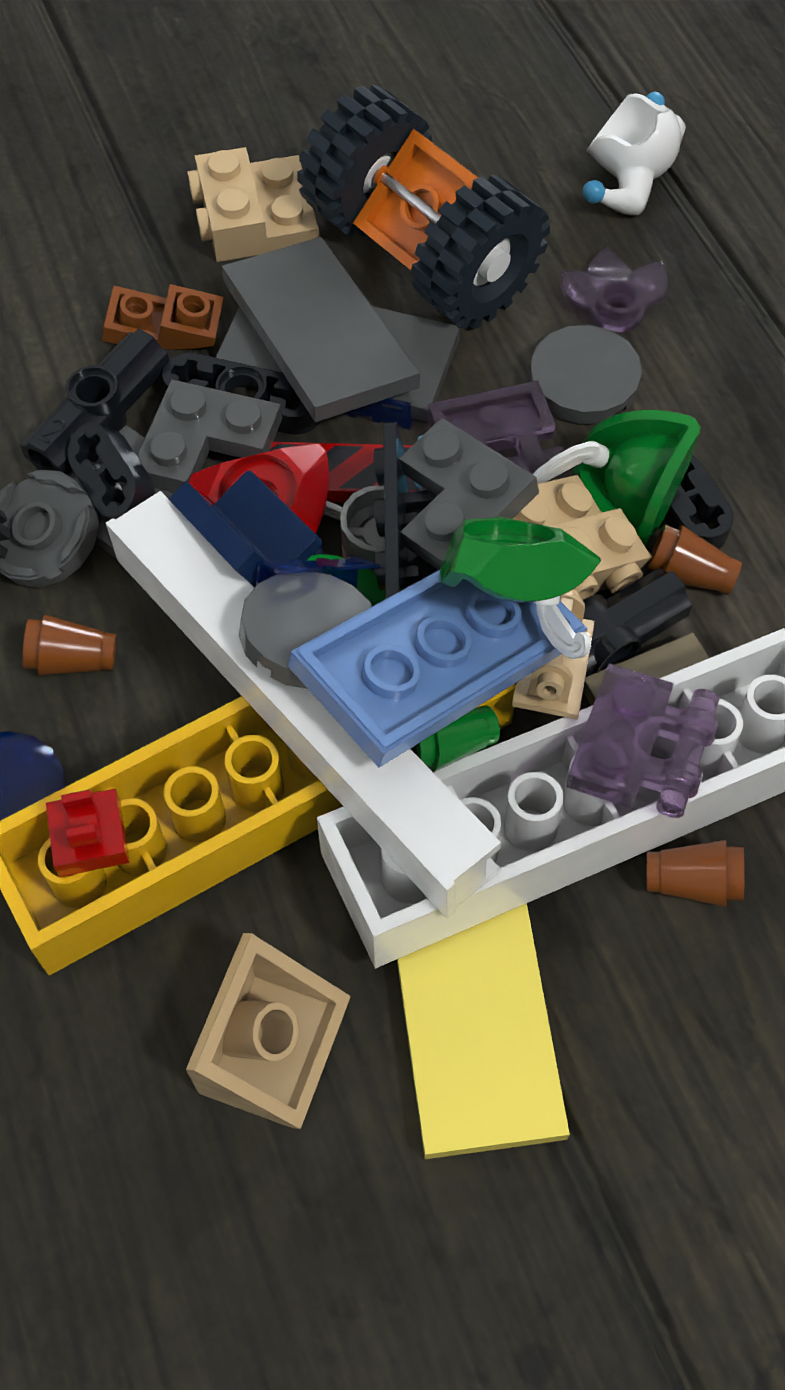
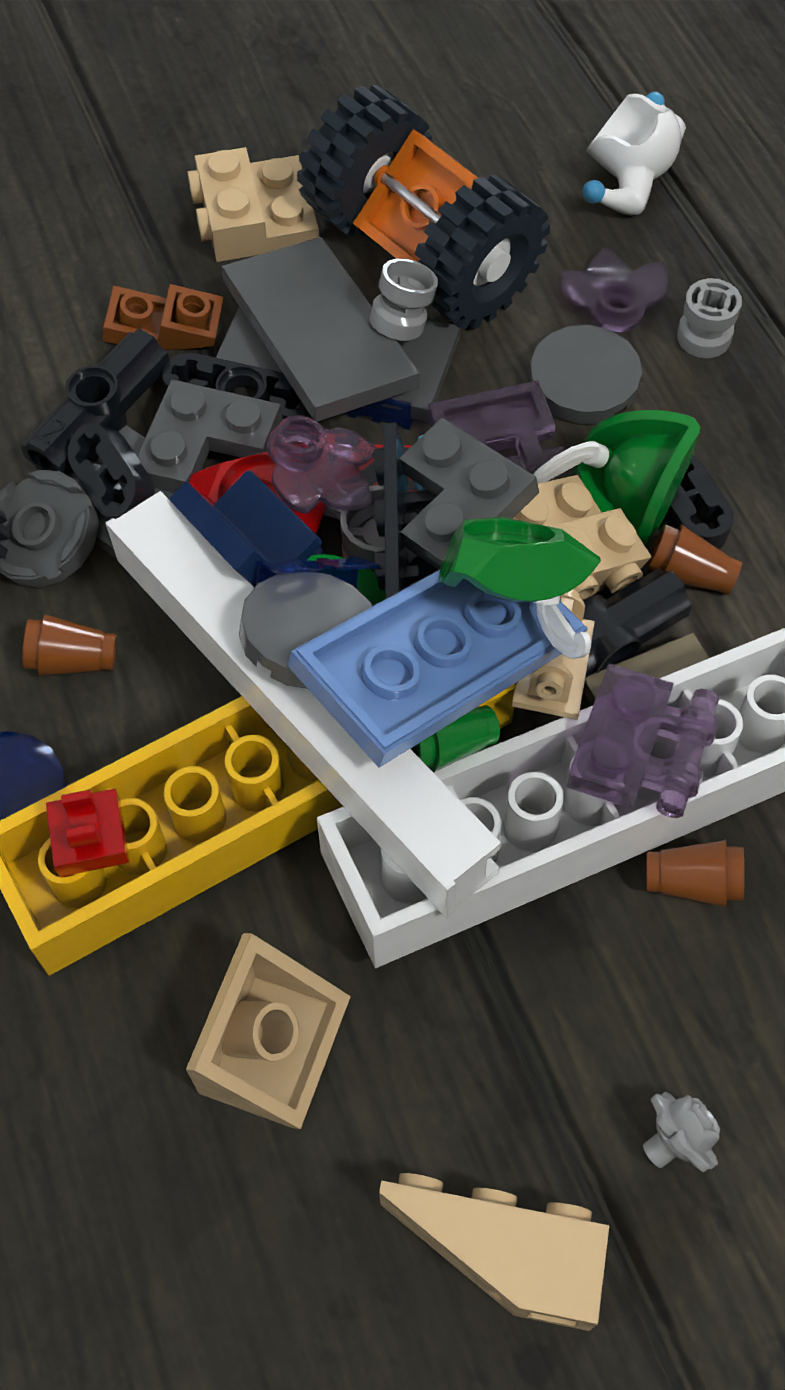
(319, 465): none -> clear purple plate
(405, 292): none -> light grey wheel
(481, 1041): light yellow tile -> none
(523, 1258): none -> tan slope
(683, 1131): none -> light grey plant
(709, 318): none -> light grey wheel

